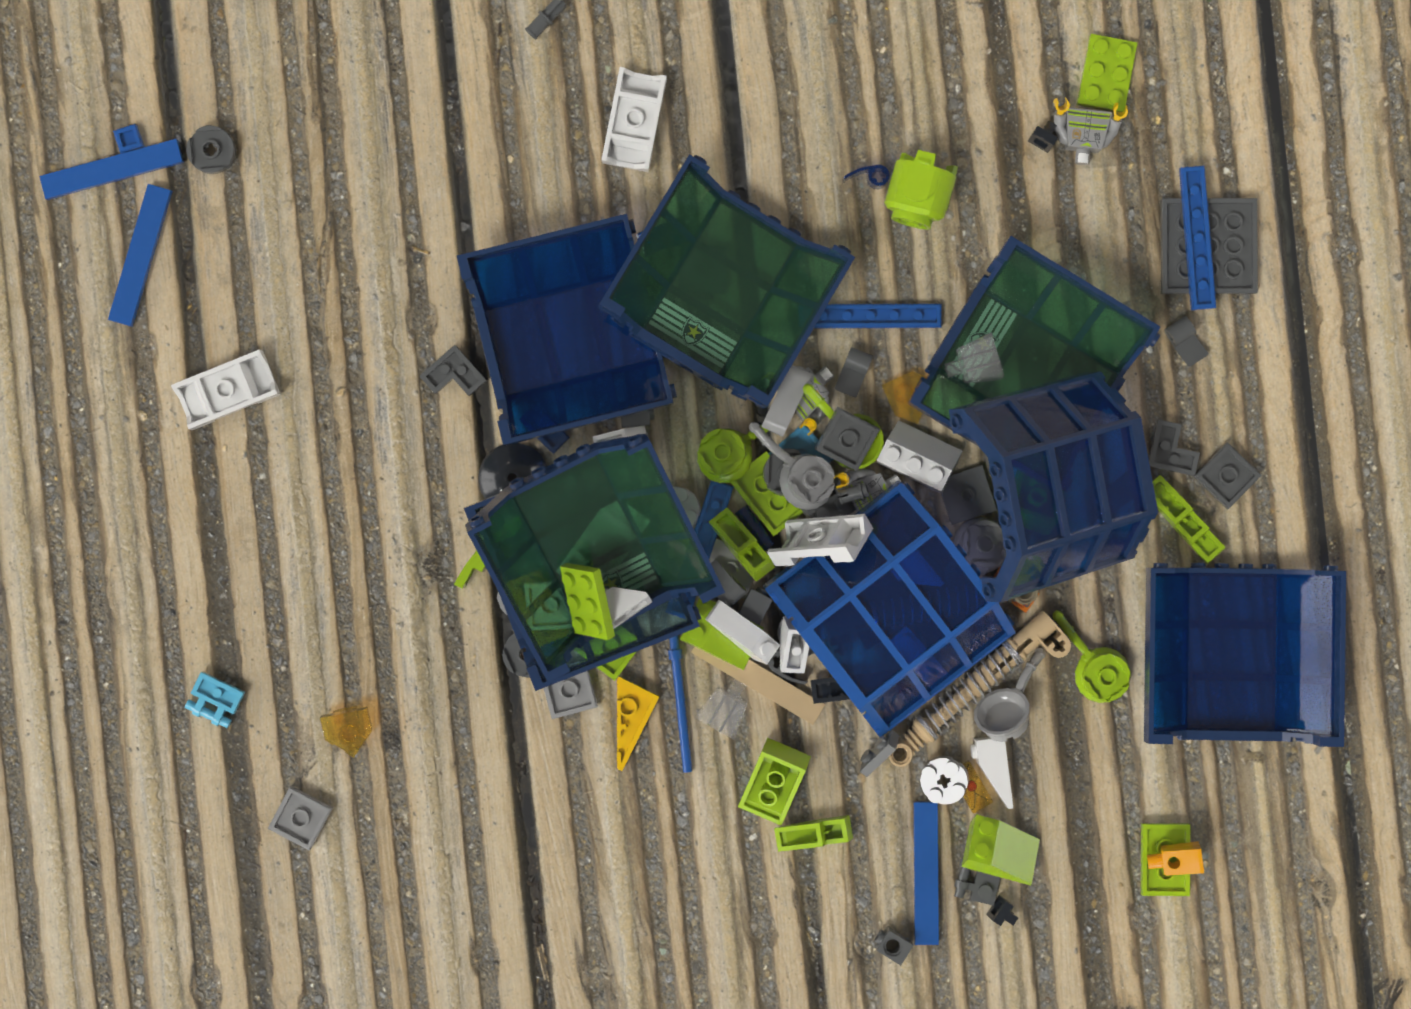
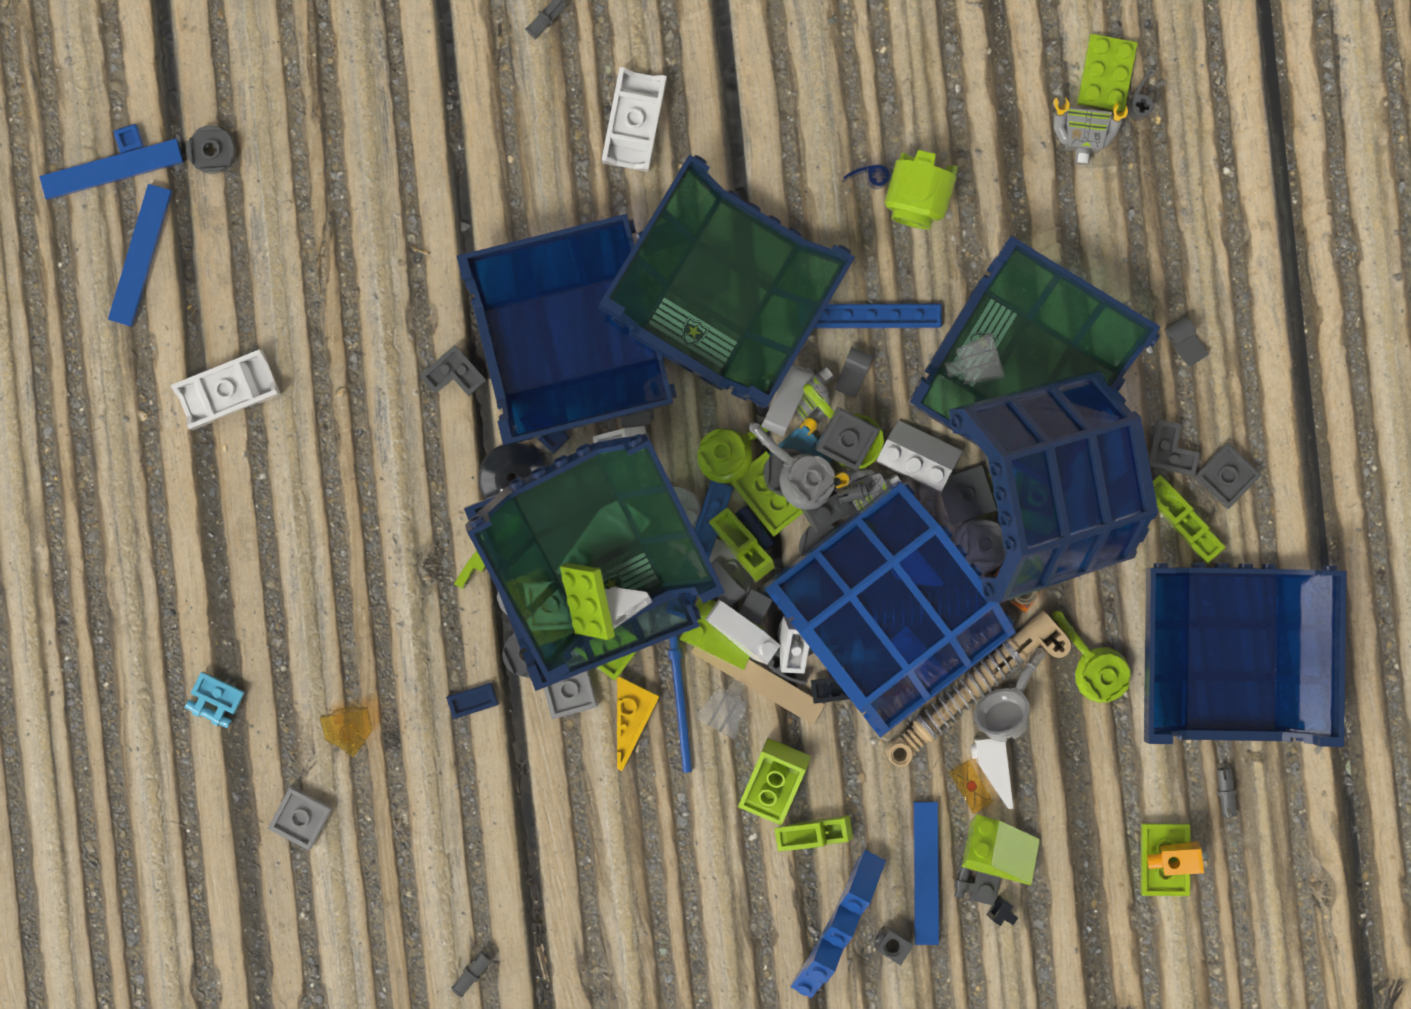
(471, 974): none -> dark grey pin
(472, 700): none -> dark blue tile
(823, 536): white piece -> none
(841, 925): none -> blue arch
(883, 749): dark grey plate -> none
(898, 394): clear yellow plate -> none
(951, 769): plate -> none
(1043, 137): black tile -> none
(1137, 98): none -> dark grey panel
(1197, 238): blue tile -> none
(1226, 792): none -> dark grey pin
(1232, 246): dark grey plate -> none

